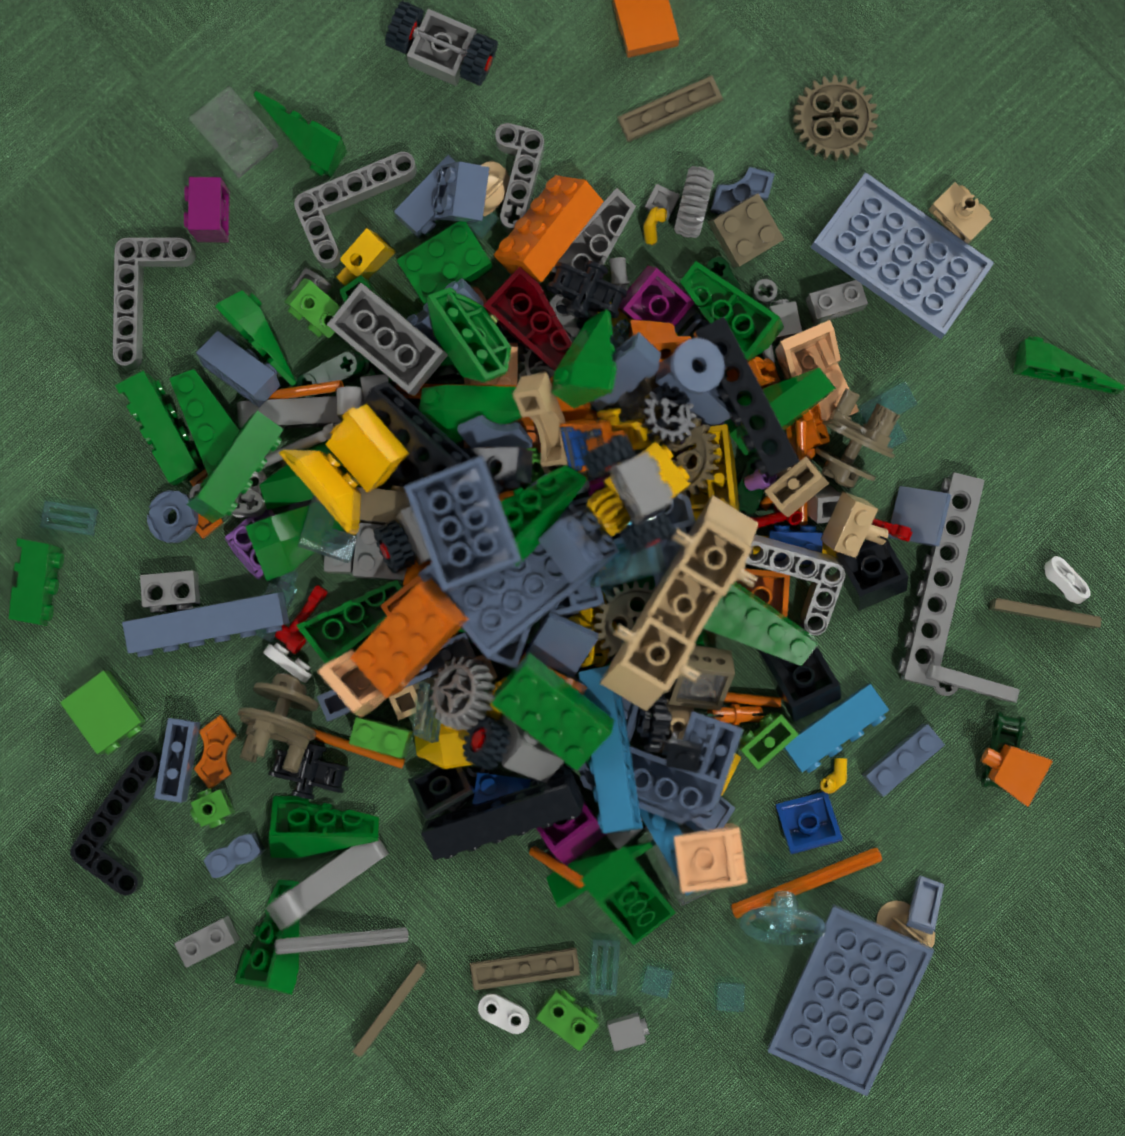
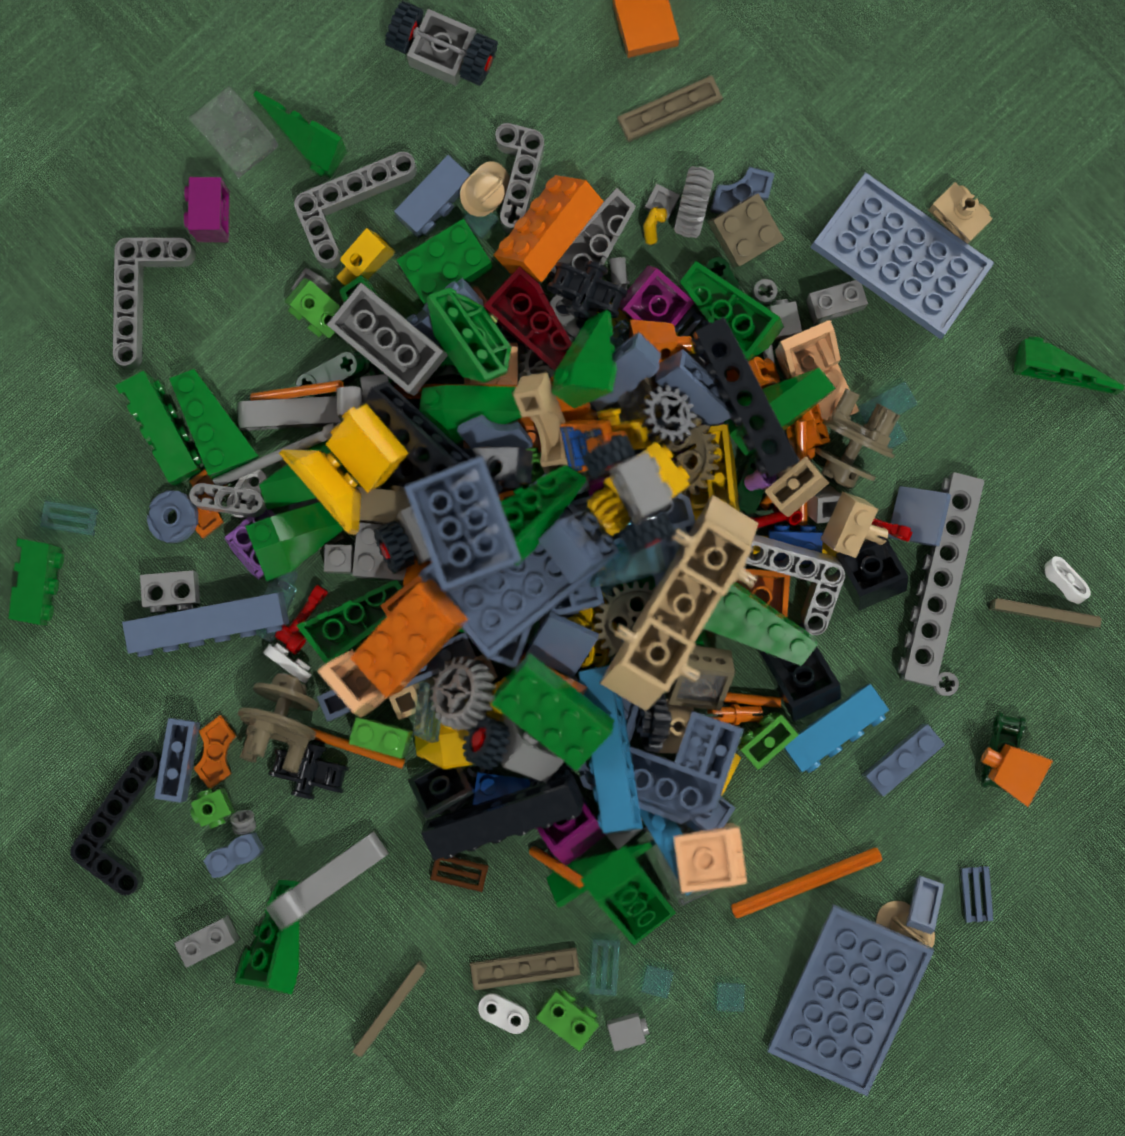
(103, 713): bright green brick -> none
(236, 468): green wedge -> none
(239, 368): sand blue brick -> none
(243, 822): none -> light grey bush
(249, 320): green wedge -> none
(311, 829): green wedge -> none
(322, 538): clear light blue tile -> none
(341, 940): light grey axle -> none
(461, 192): sand blue slope -> none
(481, 877): none -> reddish brown tile
(682, 753): black bracket -> none
(710, 358): sand blue tile -> none
(783, 918): clear light blue piece -> none
(808, 822): blue slope -> none
(833, 94): dark tan gear -> none
(837, 778): yellow arm -> none
(972, 683): light grey beam -> none
(977, 896): none -> sand blue tile

